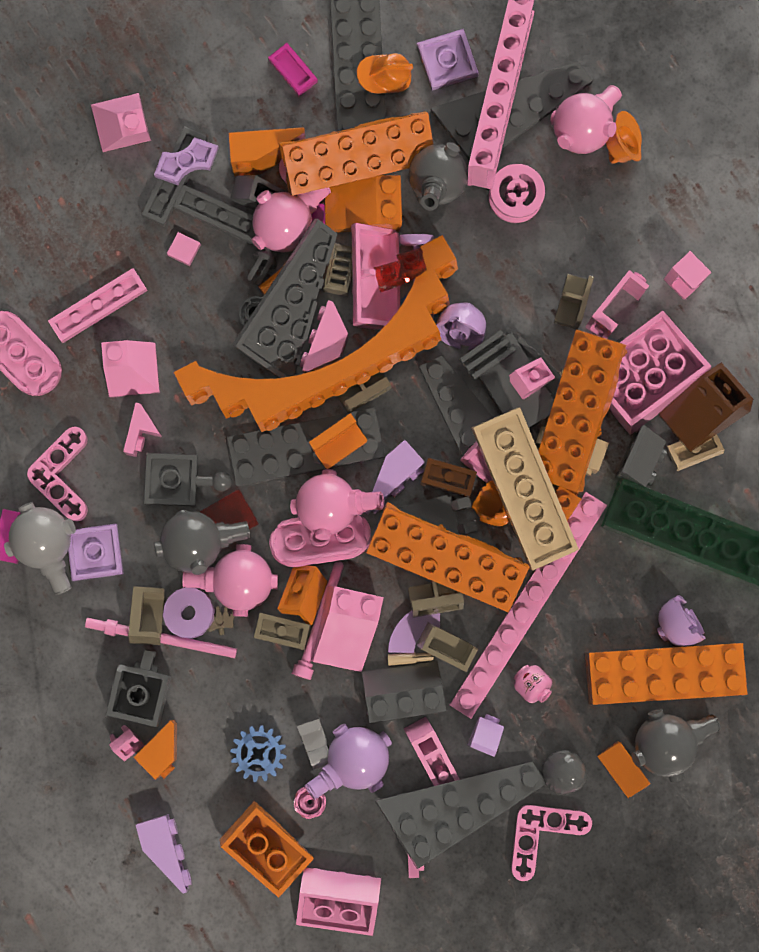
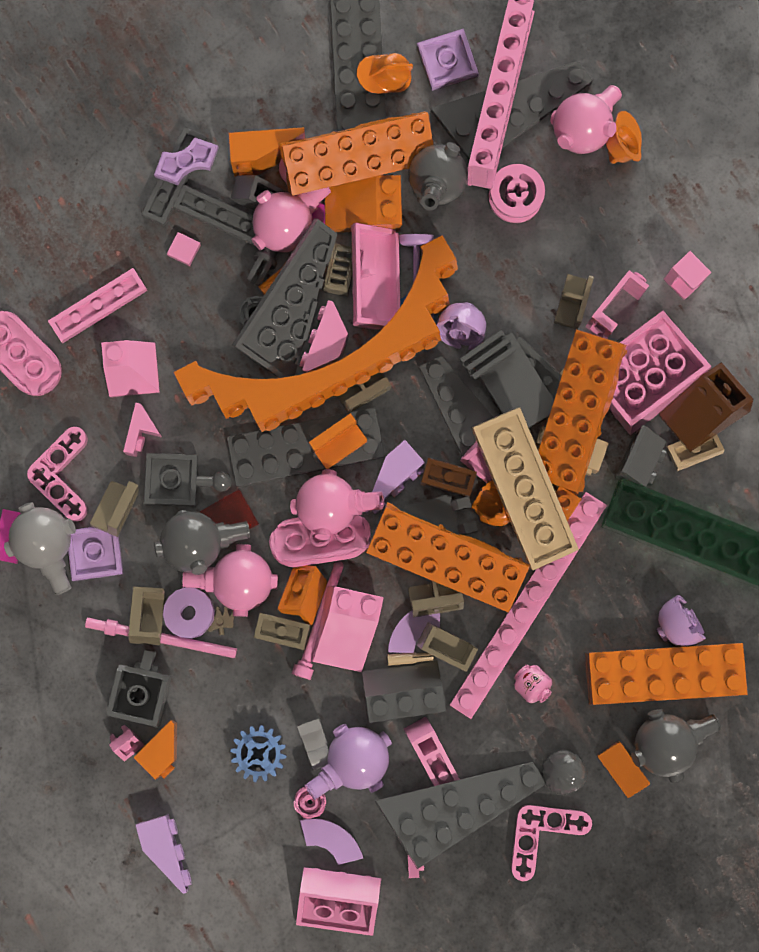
(115, 507): none -> dark tan panel
(120, 122): bright pink slope -> none
(265, 849): orange slope -> none
(292, 69): dark pink tile -> none
(331, 837): none -> lavender tile
(397, 273): clear red slope -> none
(486, 735): lavender slope -> none
(531, 378): bright pink slope -> none

